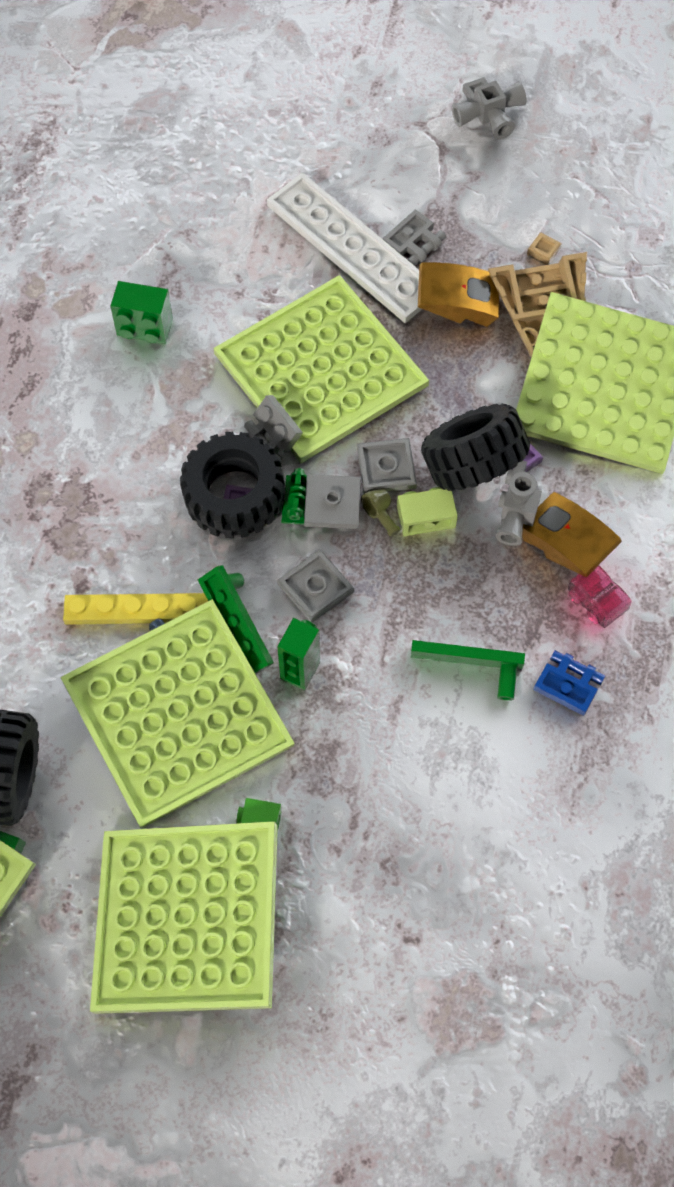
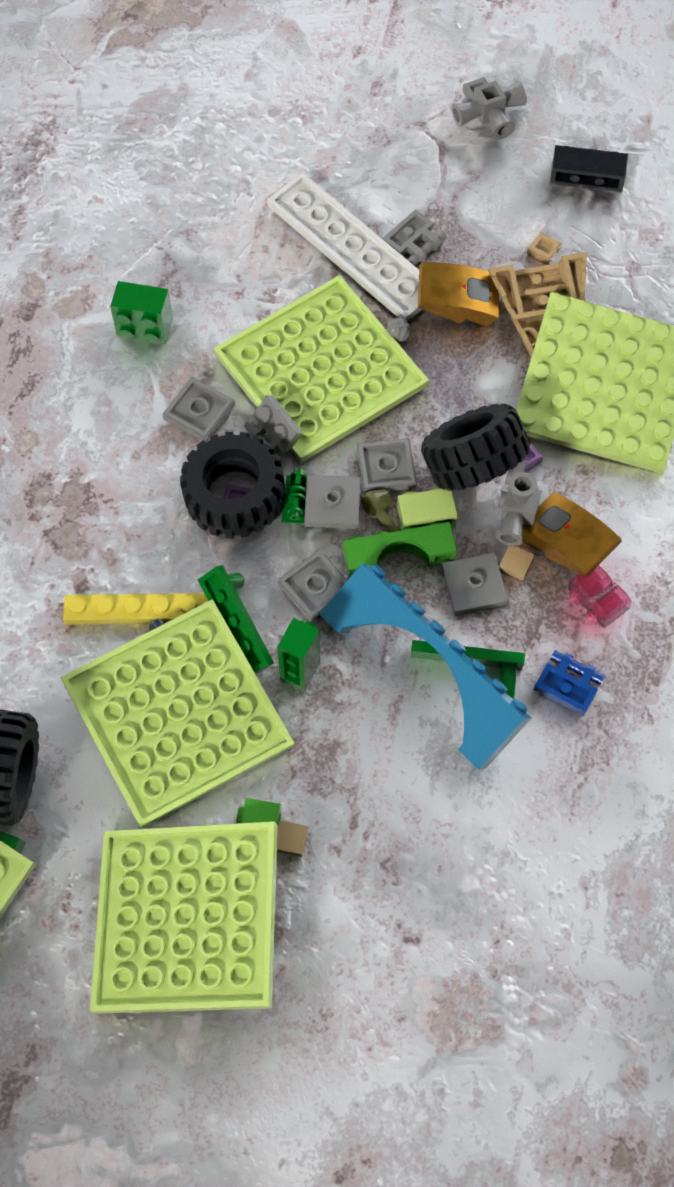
(198, 409): none -> light grey plate
(291, 838): none -> tan tile
(399, 329): none -> light grey plate
(430, 543): none -> bright green arch
(474, 583): none -> light grey plate
(489, 713): none -> dark azure arch
(516, 562): none -> tan tile
(588, 168): none -> black brick

